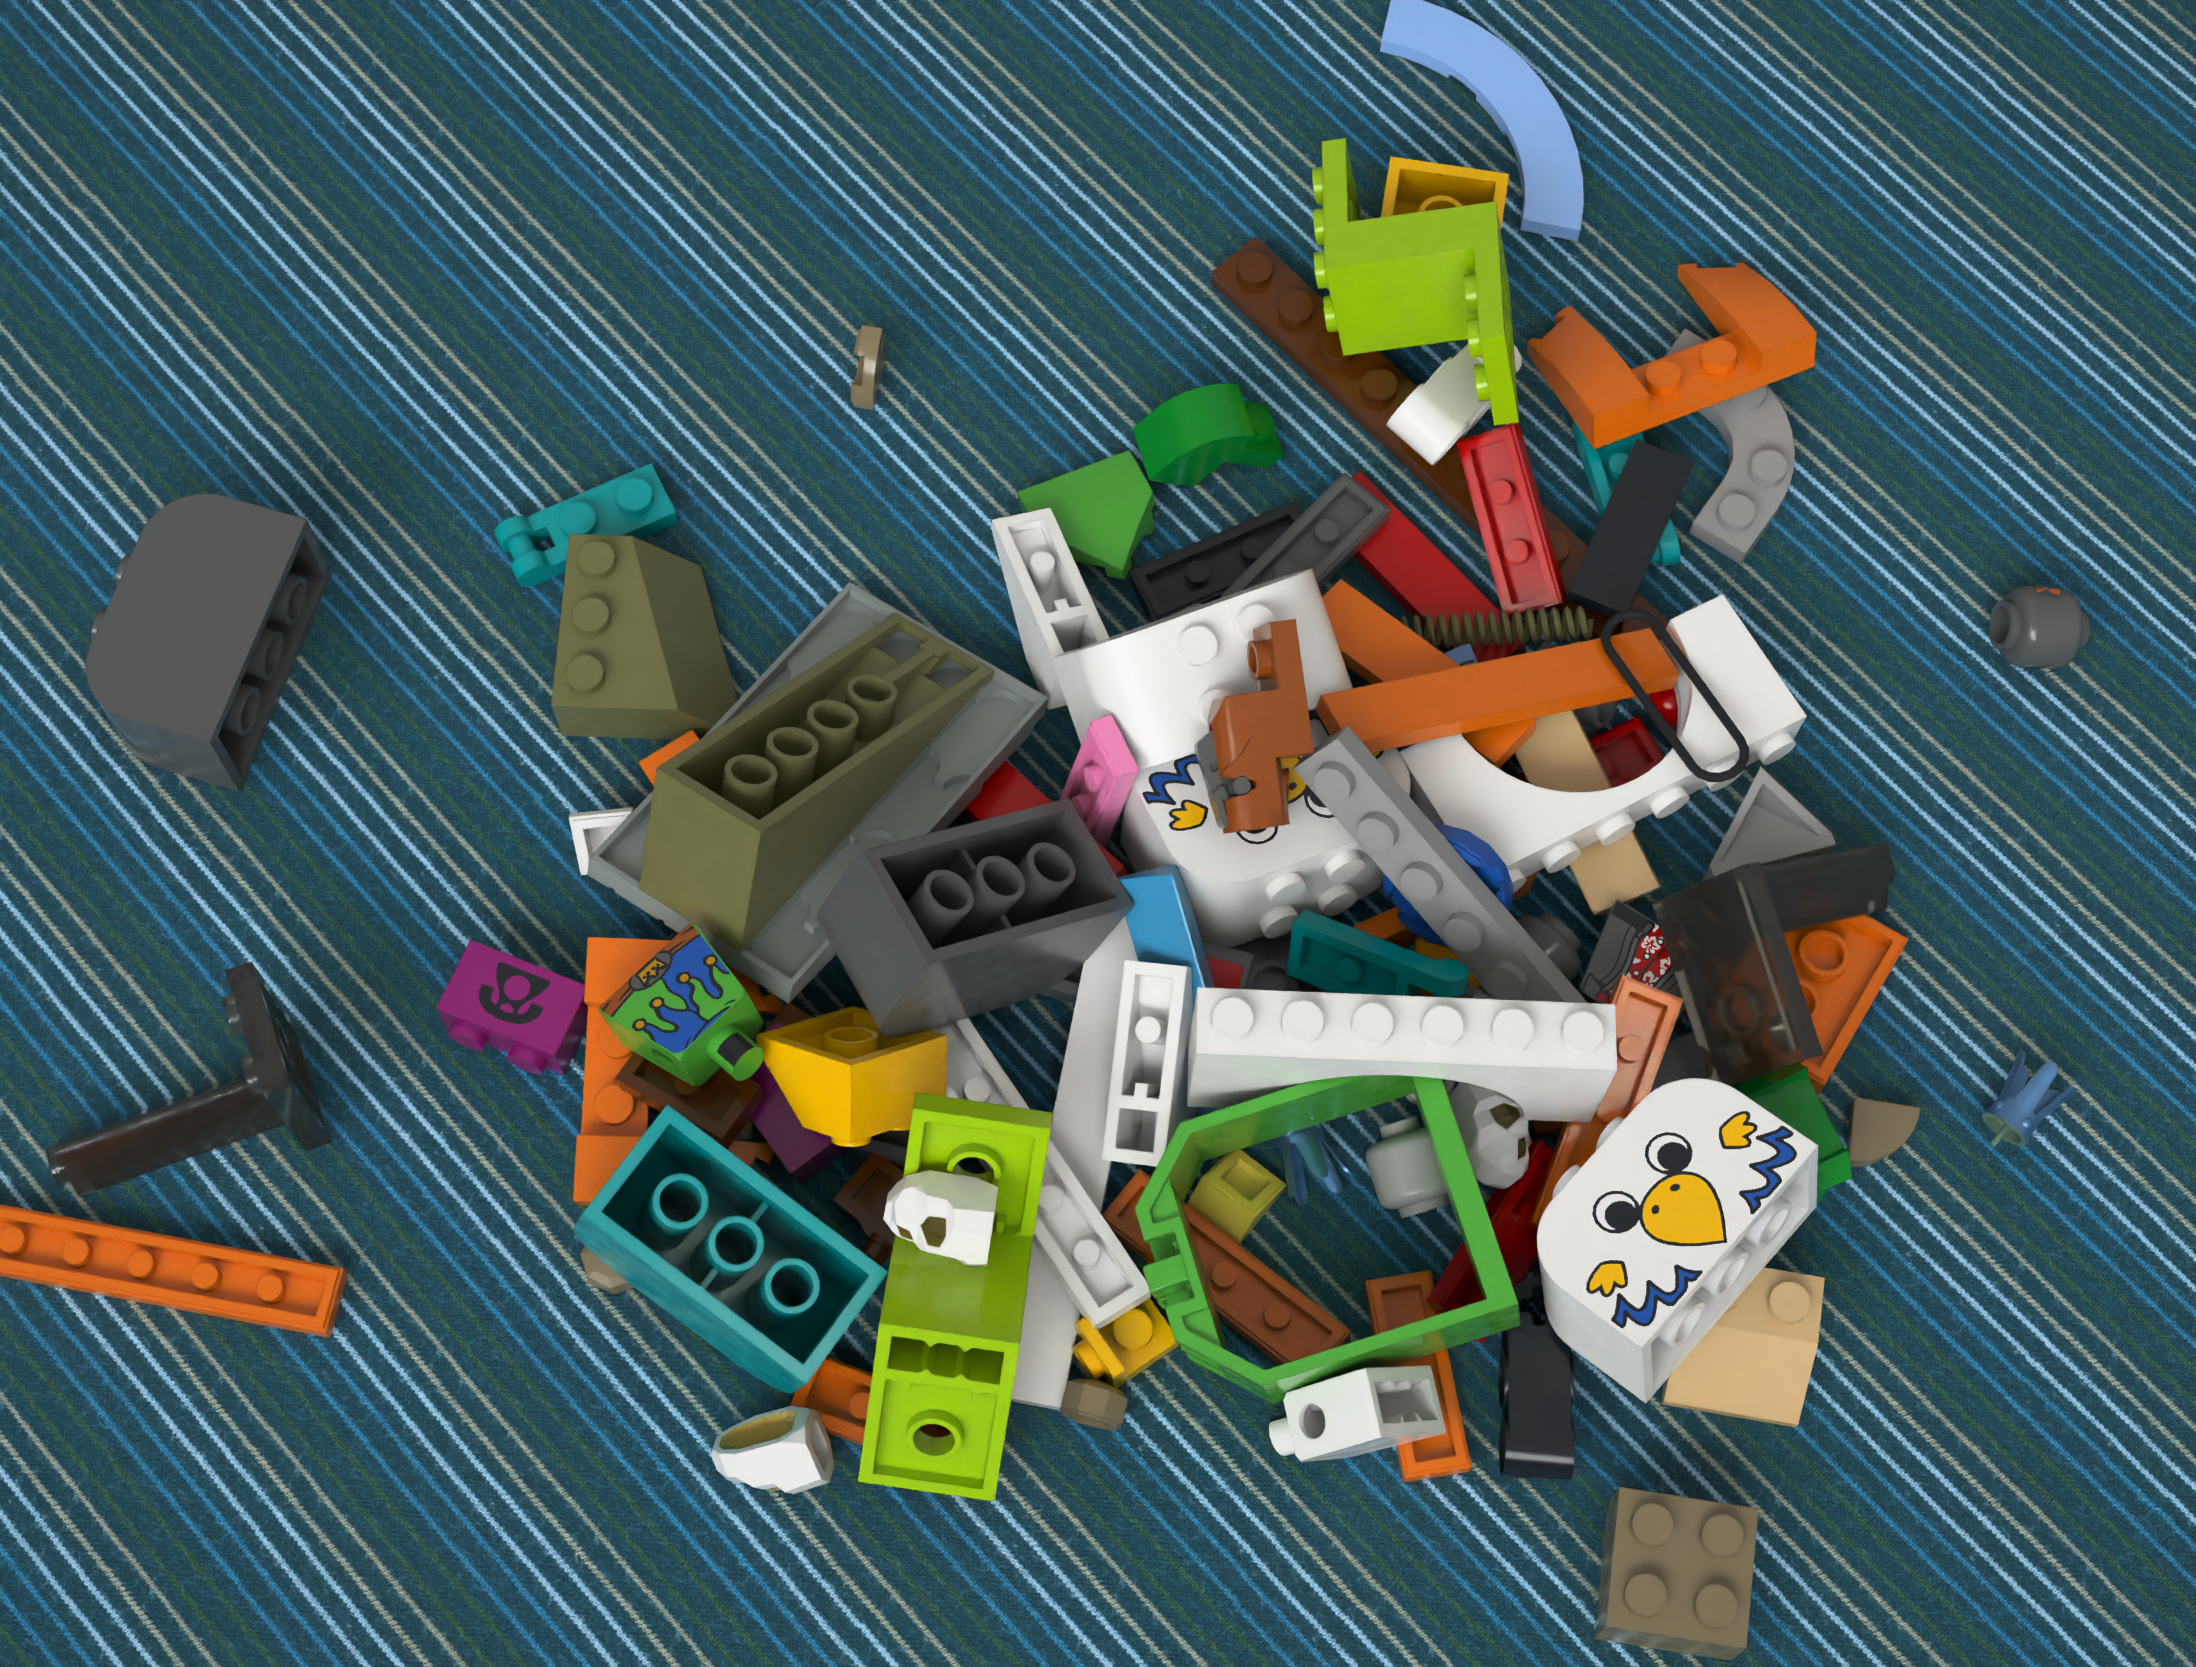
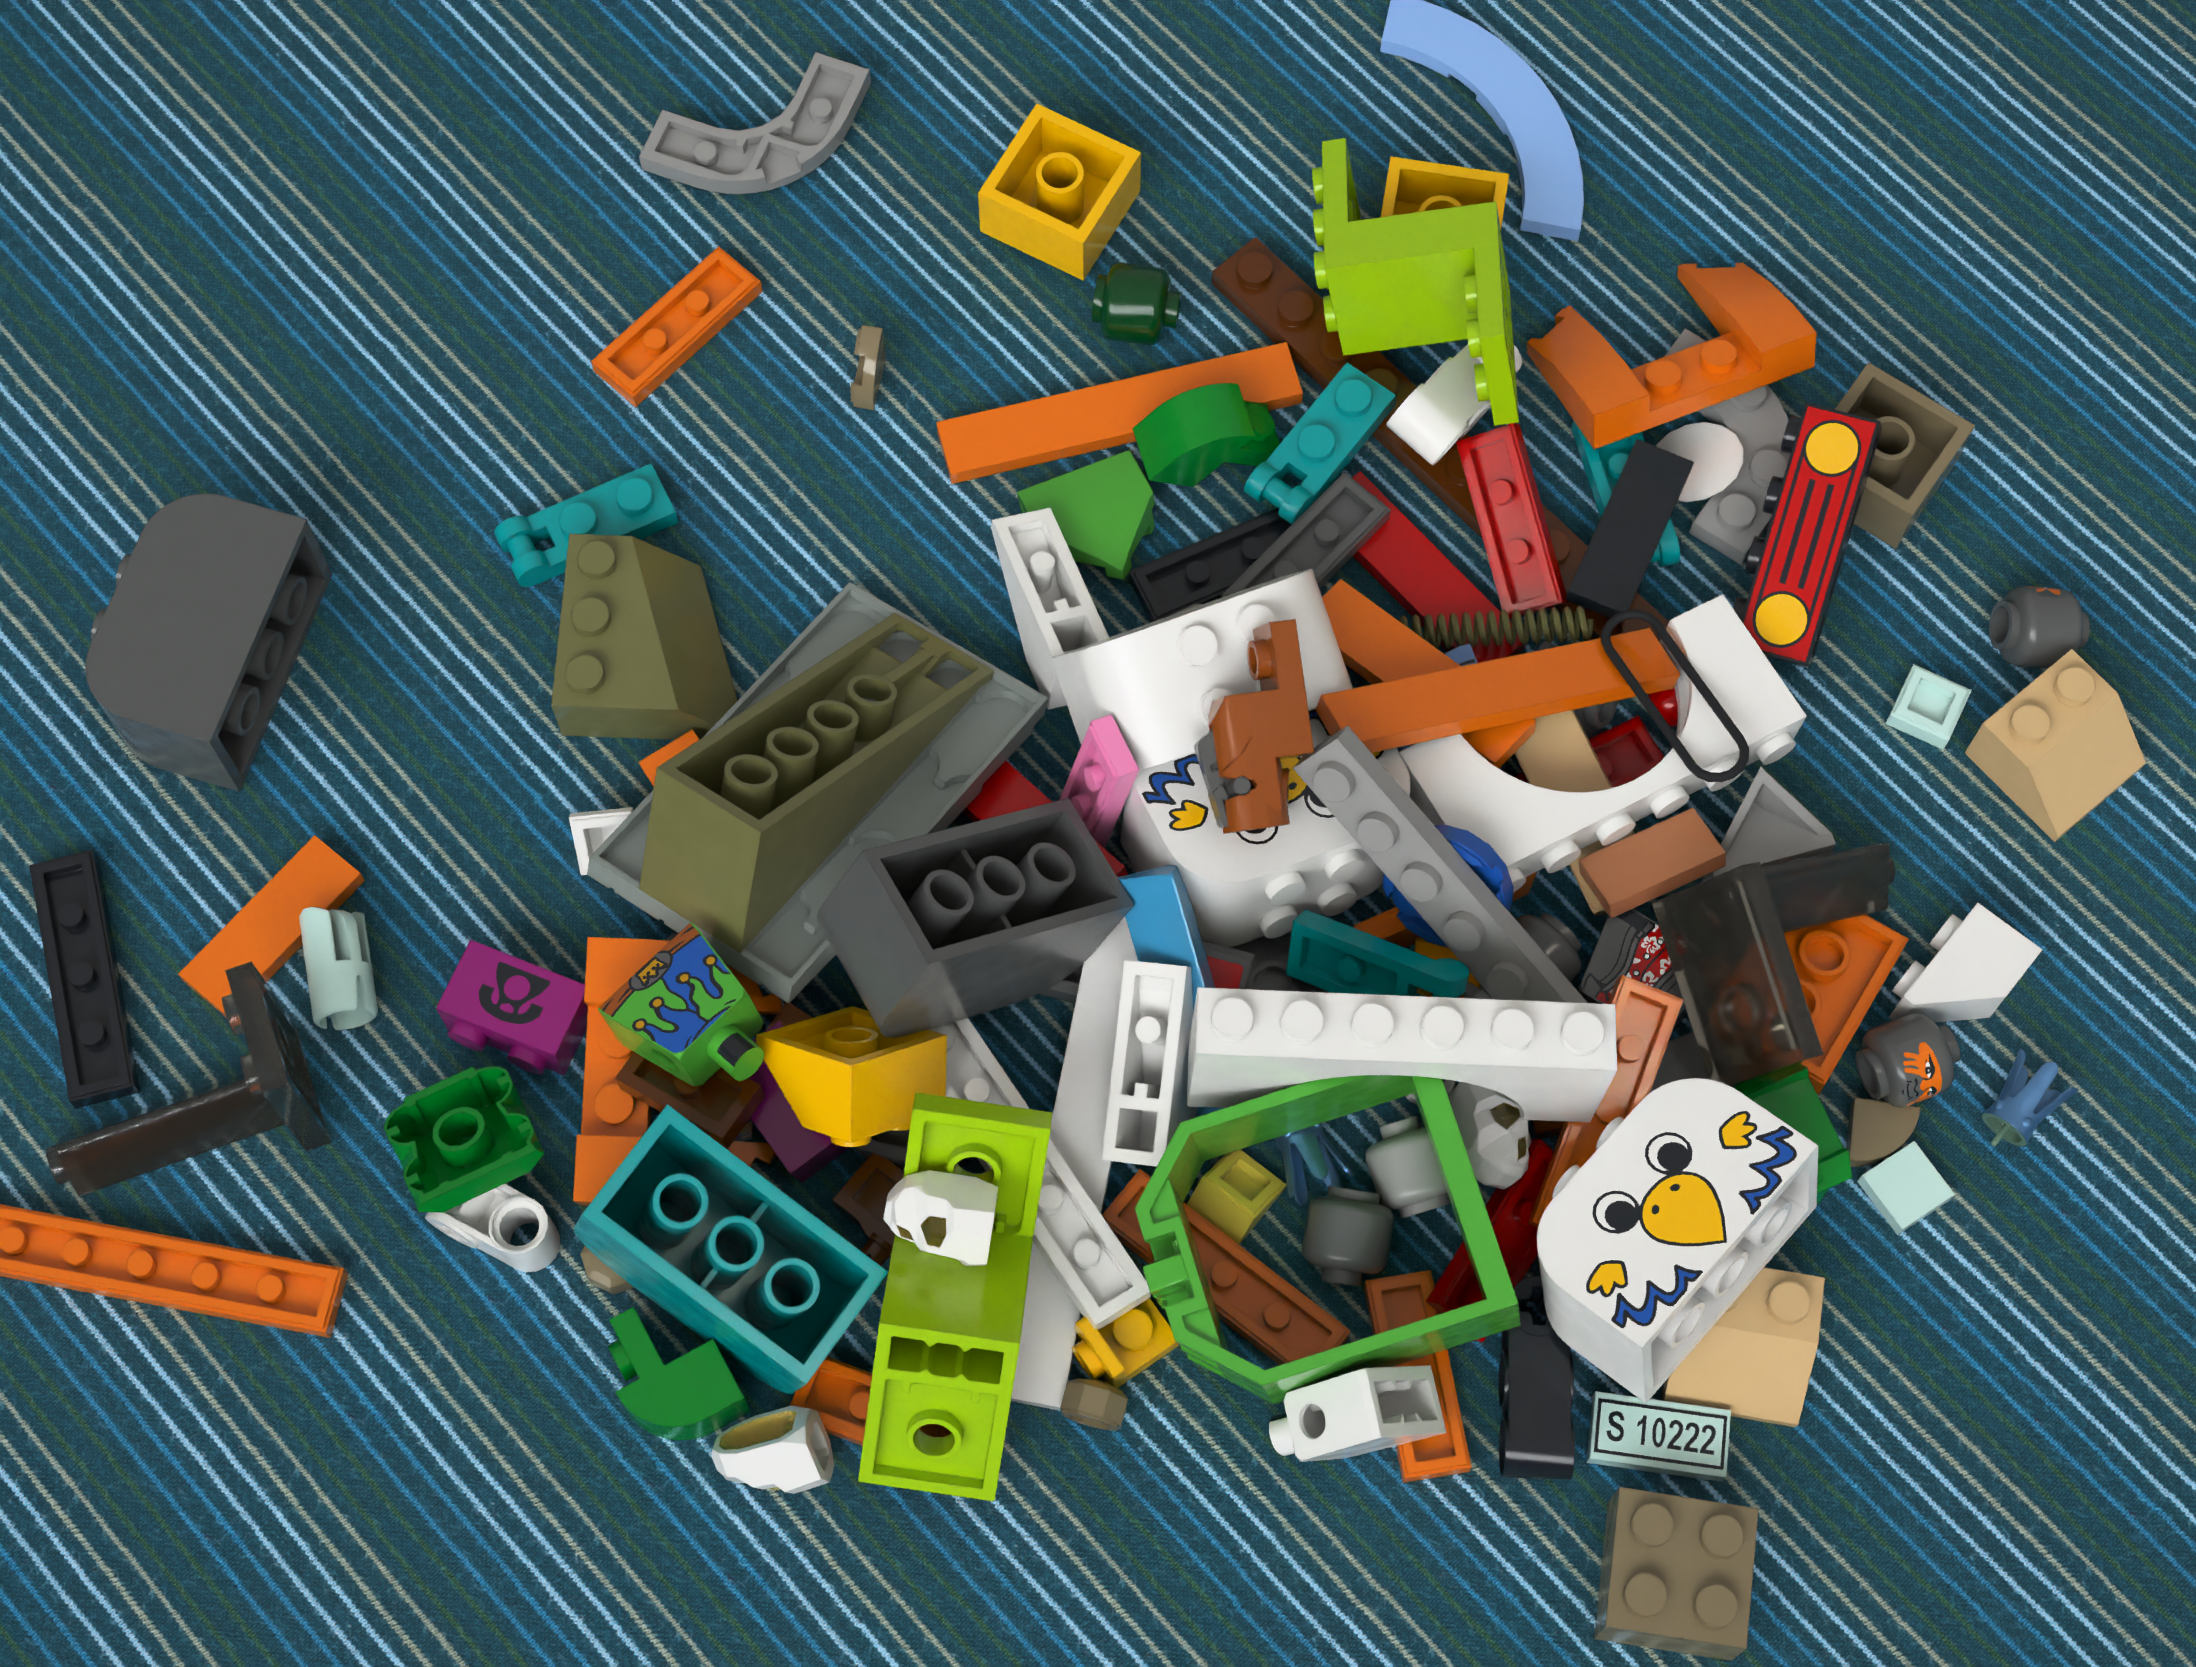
(84, 979): none -> black tile
(269, 924): none -> orange tile
(338, 967): none -> light aqua arm
(462, 1138): none -> green slope
(490, 1222): none -> white piece
(676, 326): none -> orange tile
(678, 1398): none -> green brick
(767, 154): none -> light grey plate
(1059, 191): none -> yellow brick
(1103, 413): none -> orange tile
(1135, 304): none -> dark green head
(1322, 443): none -> teal plate
(1348, 1235): none -> dark grey head
(1652, 862): none -> nougat tile
(1659, 1436): none -> light aqua tile
(1715, 456): none -> white sticker
(1807, 532): none -> brick
(1905, 1187): none -> light aqua tile
(1907, 1060): none -> dark grey head
(1913, 453): none -> dark tan brick
(1928, 706): none -> light aqua tile
(1970, 973): none -> white slope
(2059, 745): none -> tan slope

